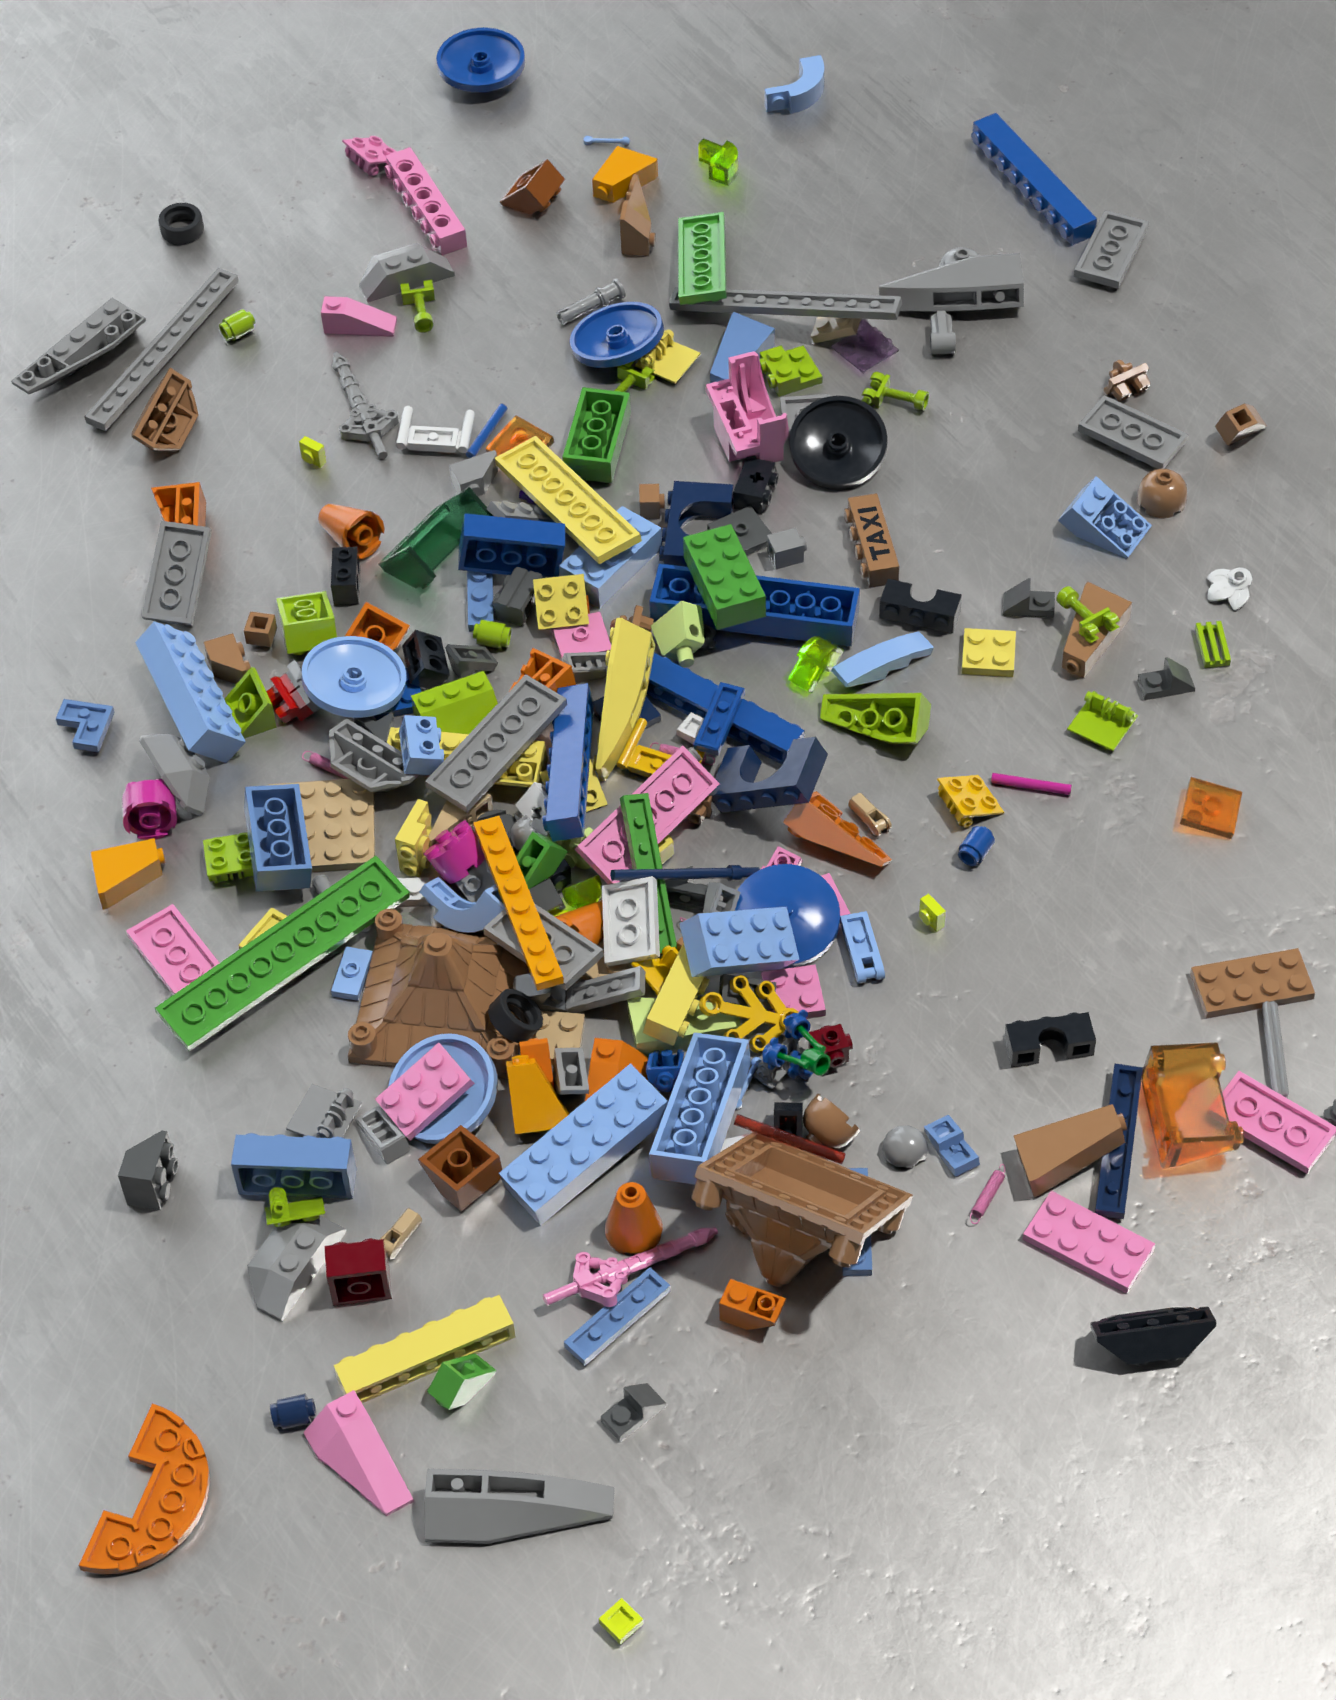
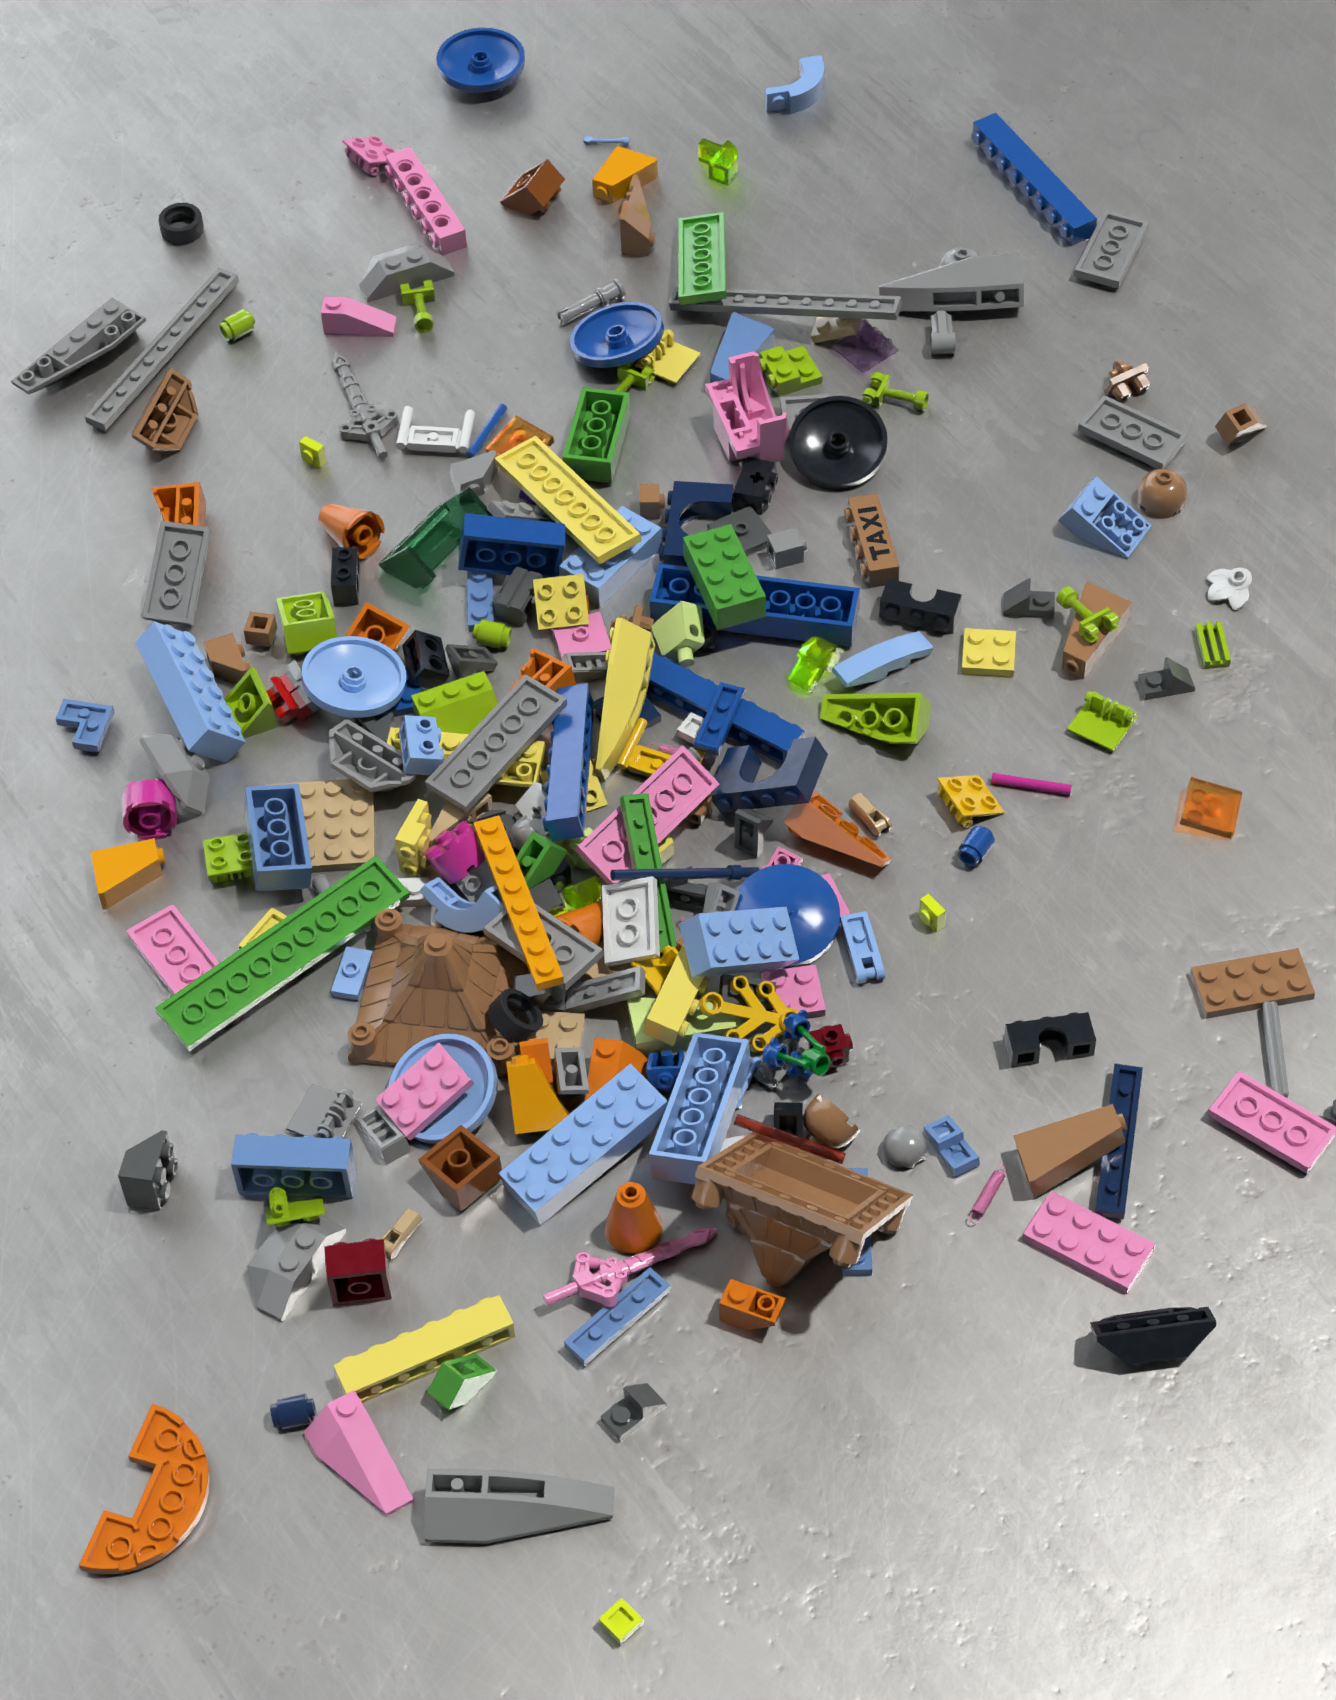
(323, 763): bright pink piece -> none
(749, 831): none -> dark grey slope
(1188, 1103): clear orange windscreen -> none

